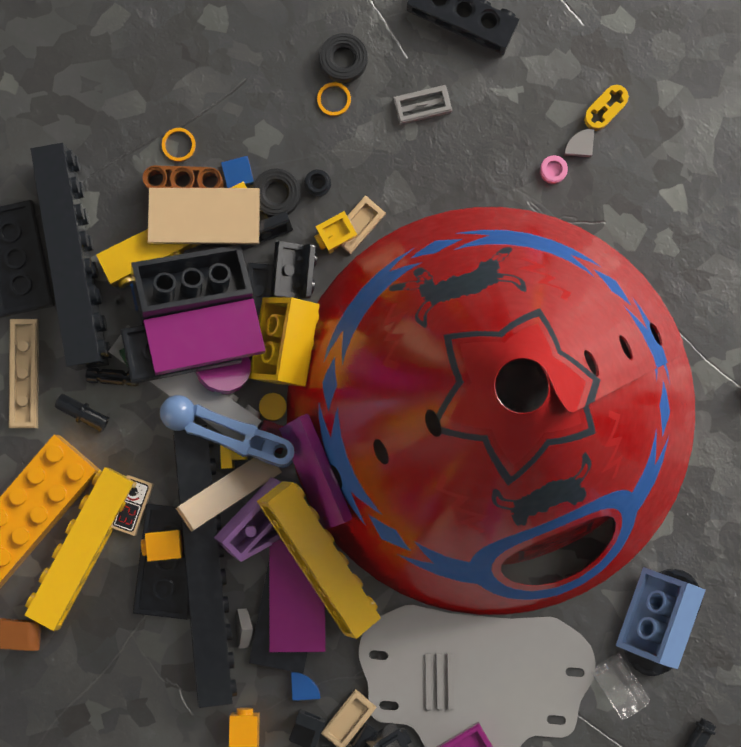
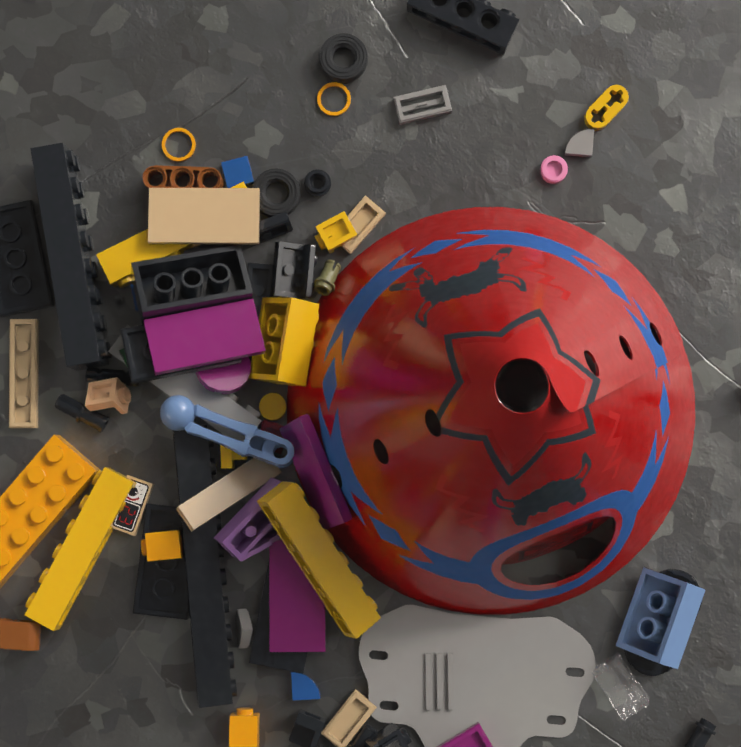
(108, 394): none -> light nougat bracket
(325, 282): none -> olive pin

